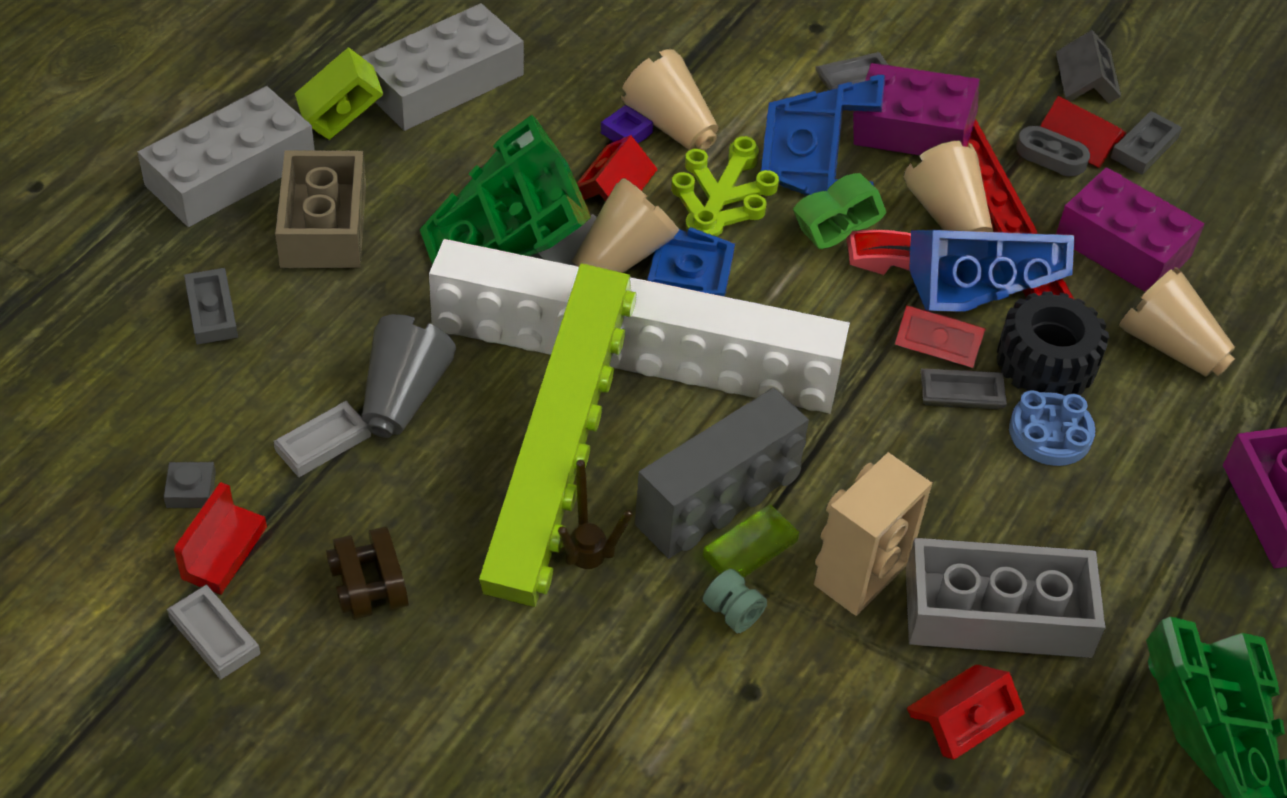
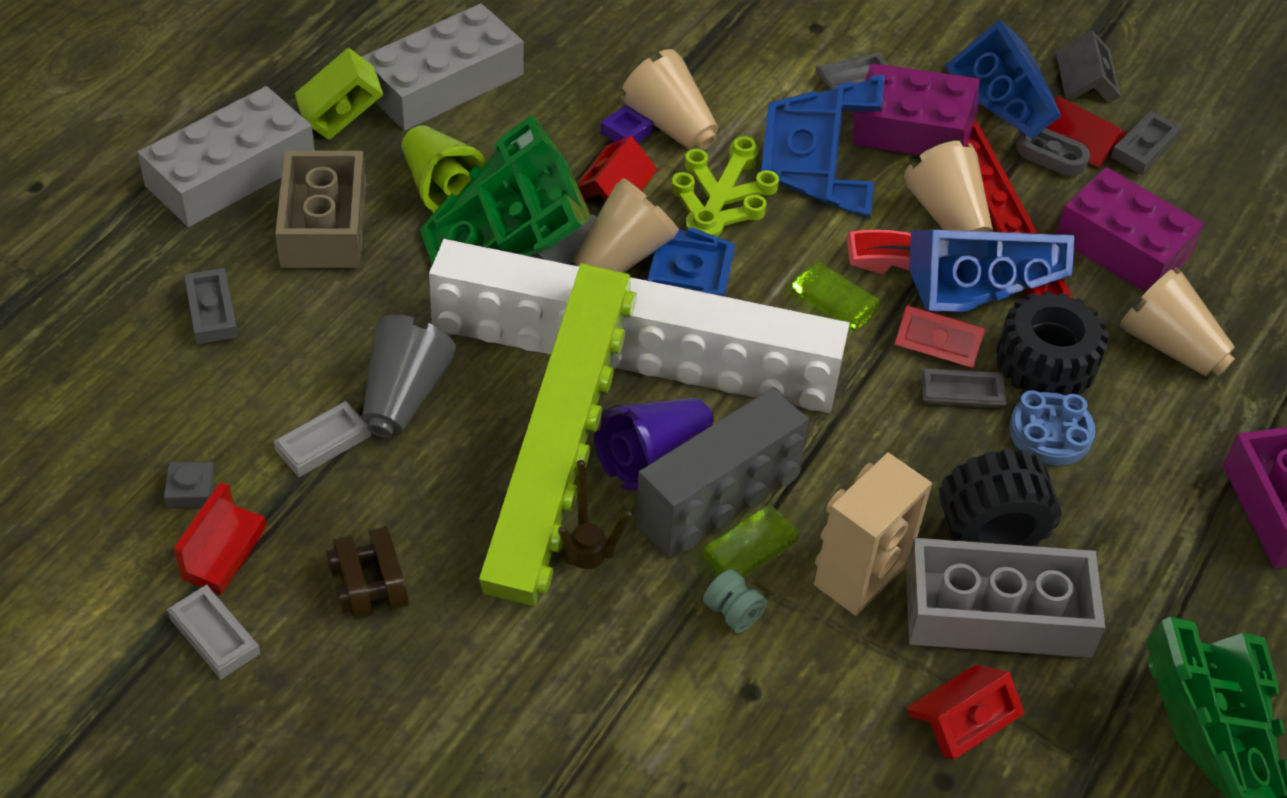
(439, 164): none -> lime cone
(644, 432): none -> dark purple cone
(836, 295): none -> clear neon green tile
(845, 207): bright green brick -> none
(1000, 499): none -> black tyre
(1008, 79): none -> blue wedge

